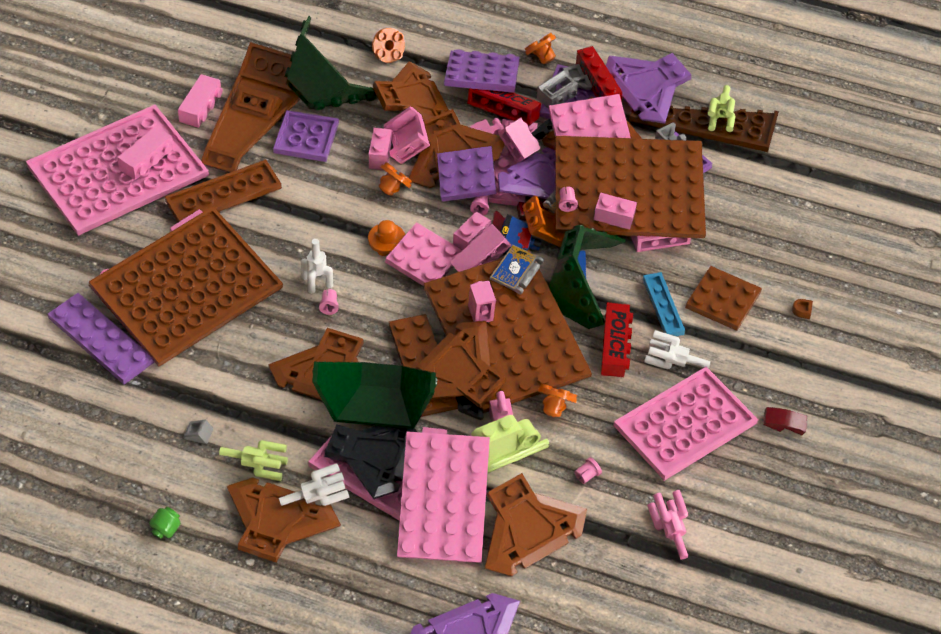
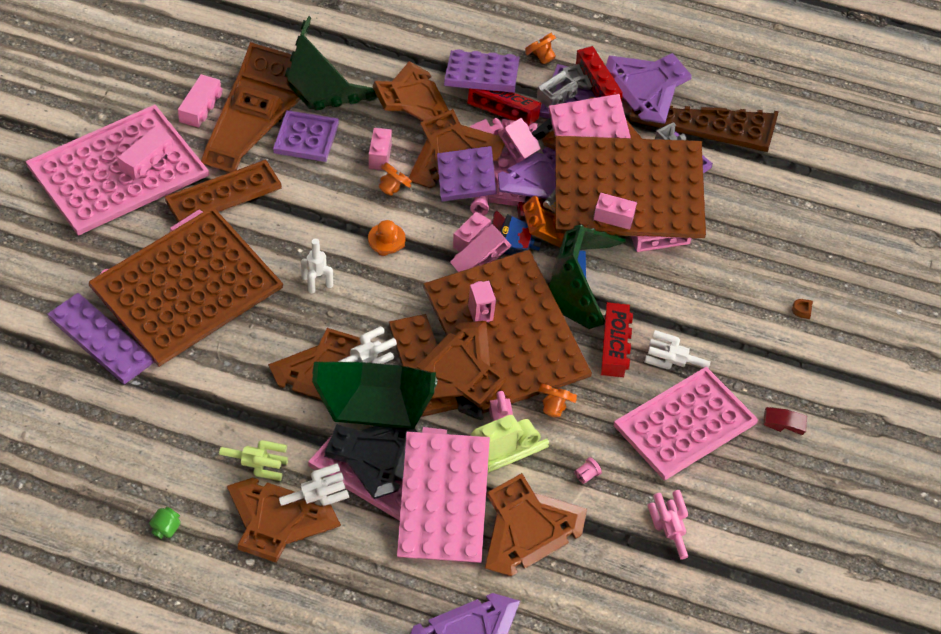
(198, 431): light grey slope -> none
(329, 302): bright pink bush -> none
(369, 351): none -> white plant
(388, 45): orange plate -> none
(407, 135): bright pink panel -> none
(422, 255): bright pink plate -> none
(517, 269): piece -> none
(567, 201): bright pink bush -> none
(663, 304): dark azure plate -> none
(722, 107): yellowish green plant -> none
(723, 298): dark orange plate -> none

